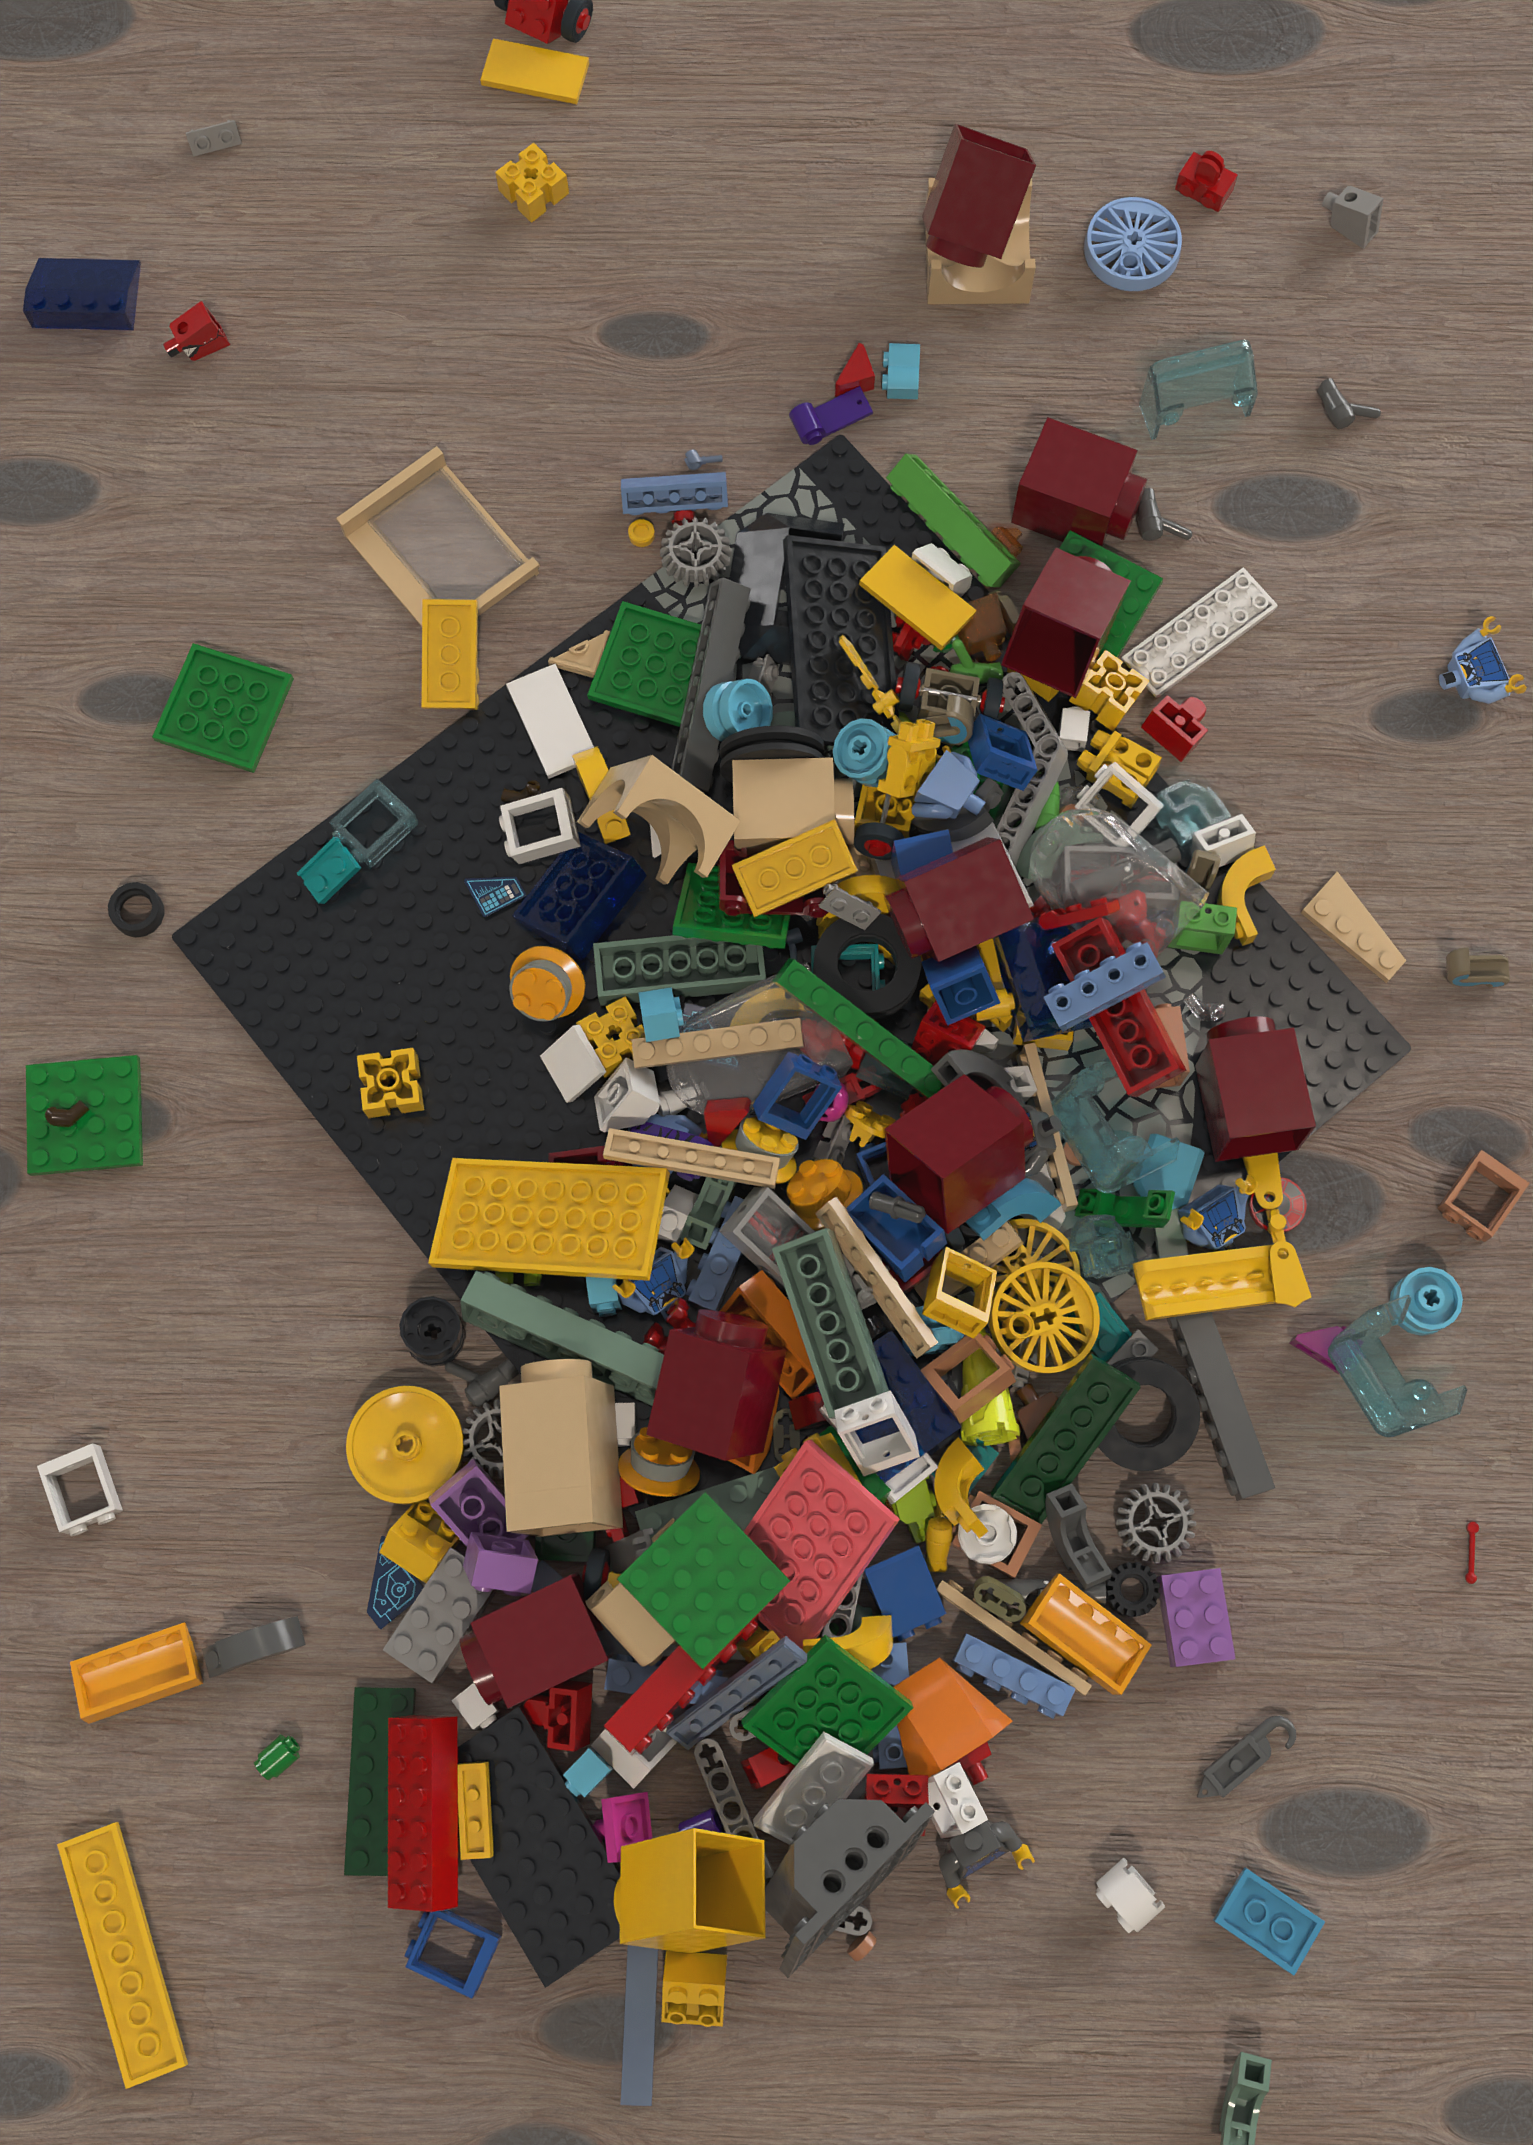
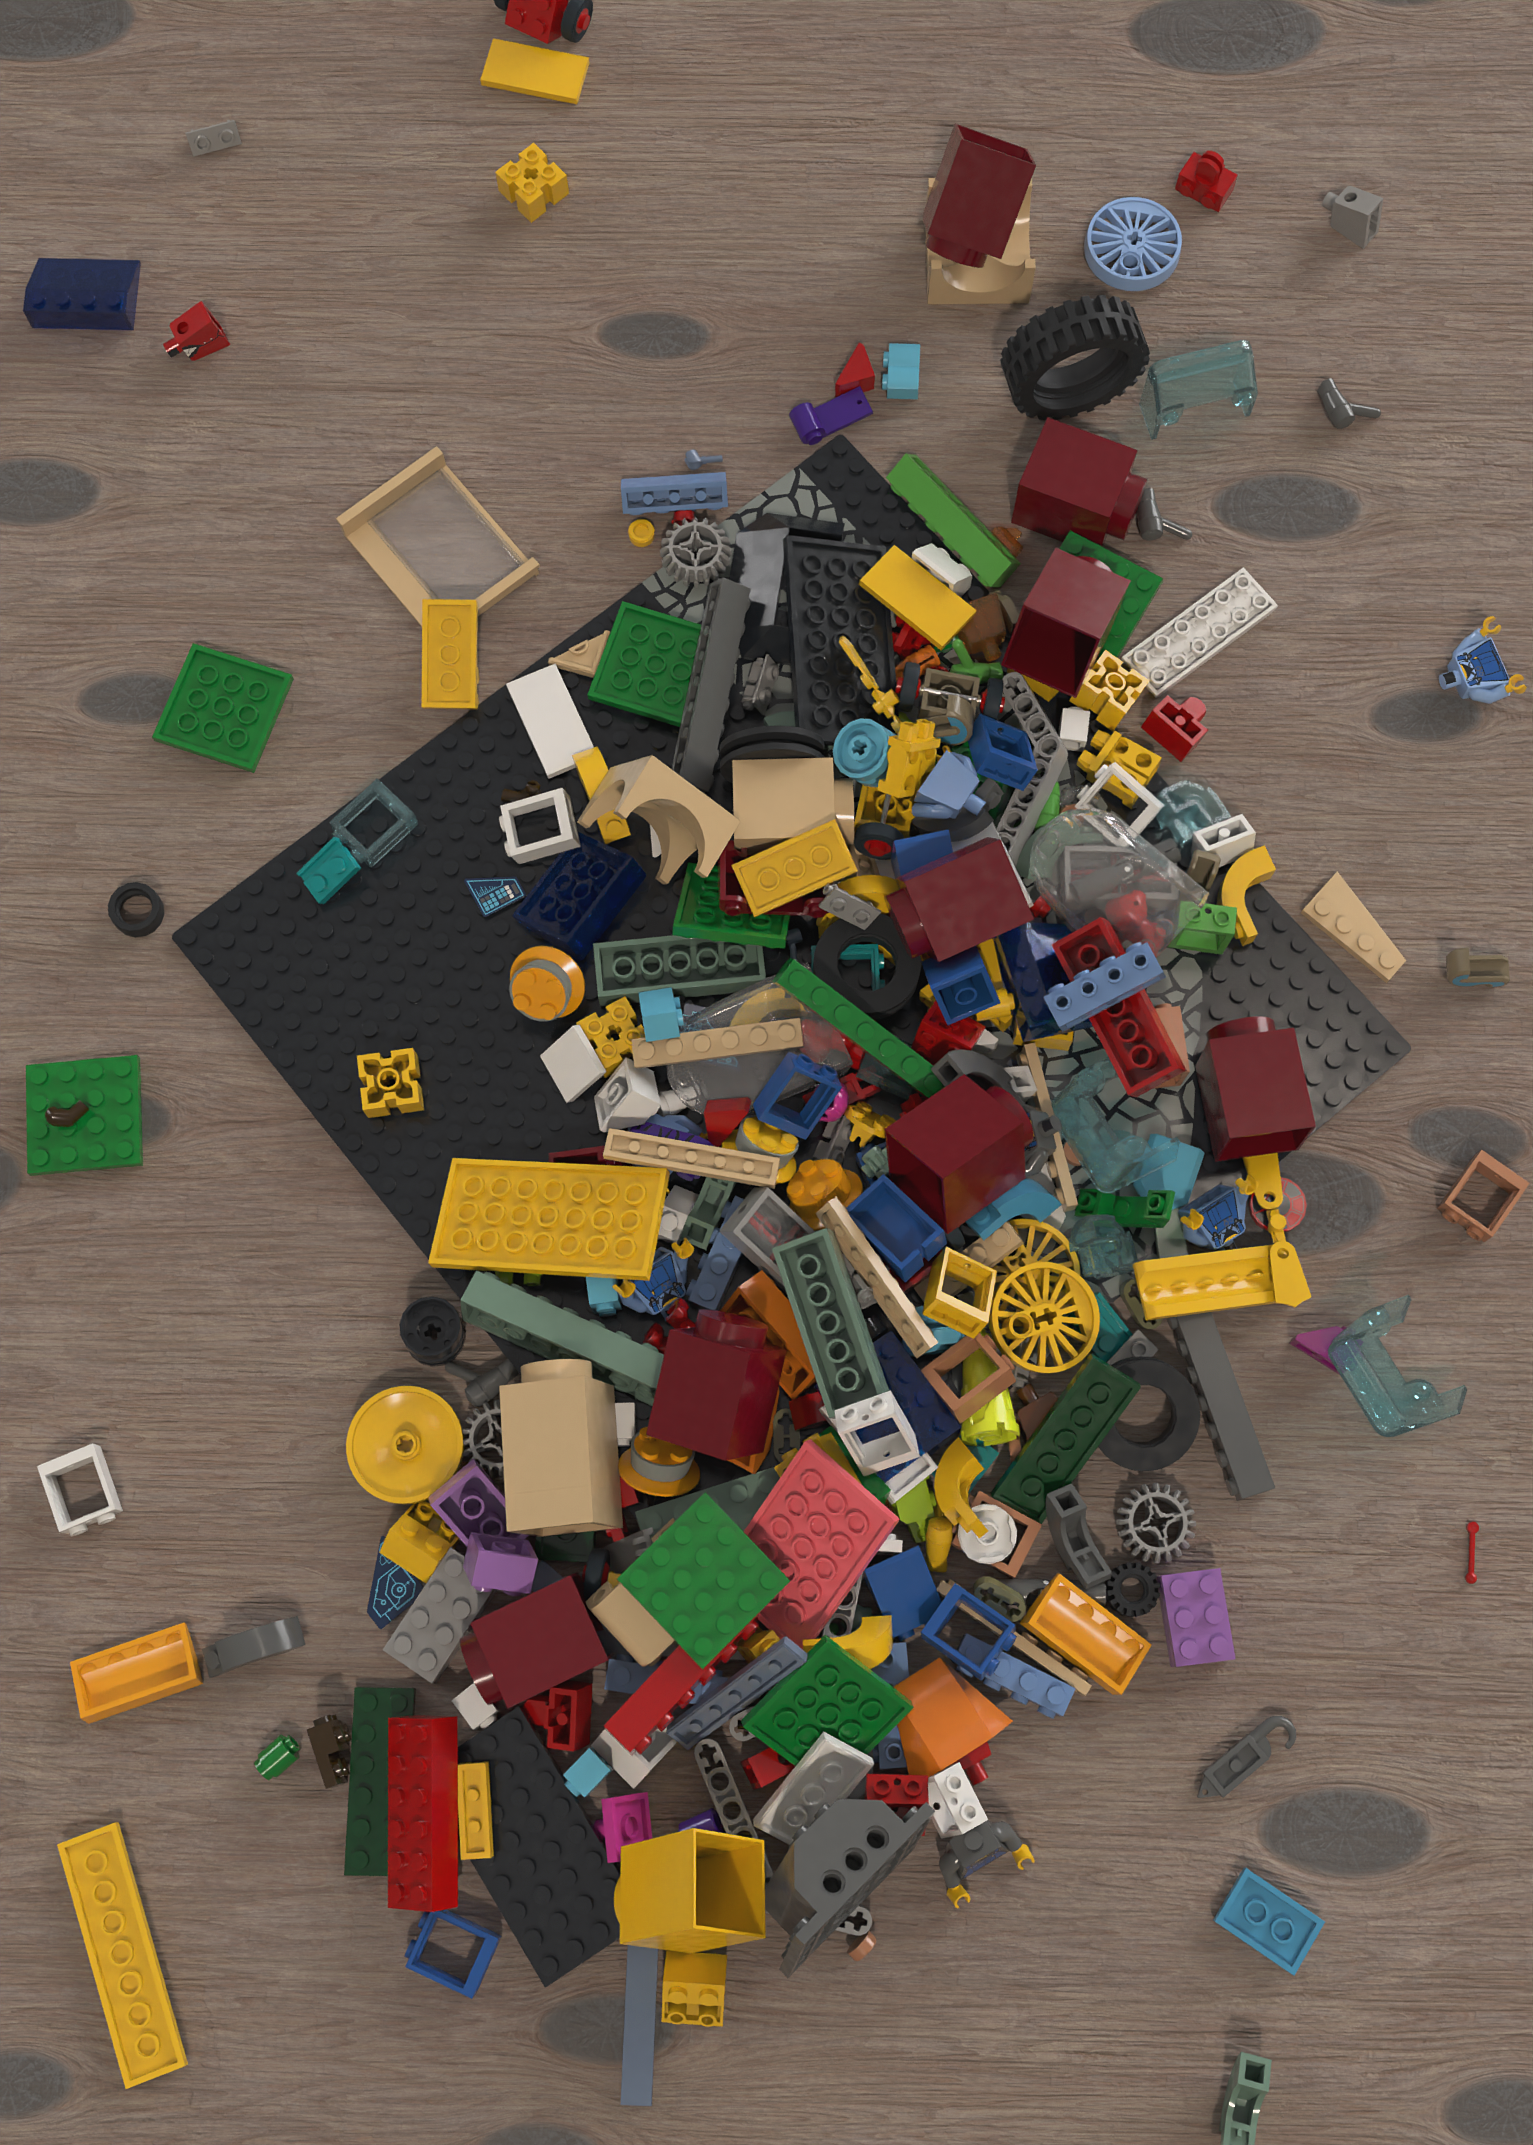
(327, 1741): none -> dark brown plate
(736, 707): medium azure wheel -> none
(875, 1162): none -> sand green gear
(891, 1546): none -> white plate
(897, 1207): dark grey axle -> none
(918, 657): none -> orange hinge
(944, 1613): none -> blue window
(1066, 332): none -> black tyre
(1076, 913): red hinge -> none
(1129, 1896): white brick -> none
(1135, 1307): none -> olive beam
(1205, 1011): clear arm -> none
(1431, 1287): medium azure wheel -> none

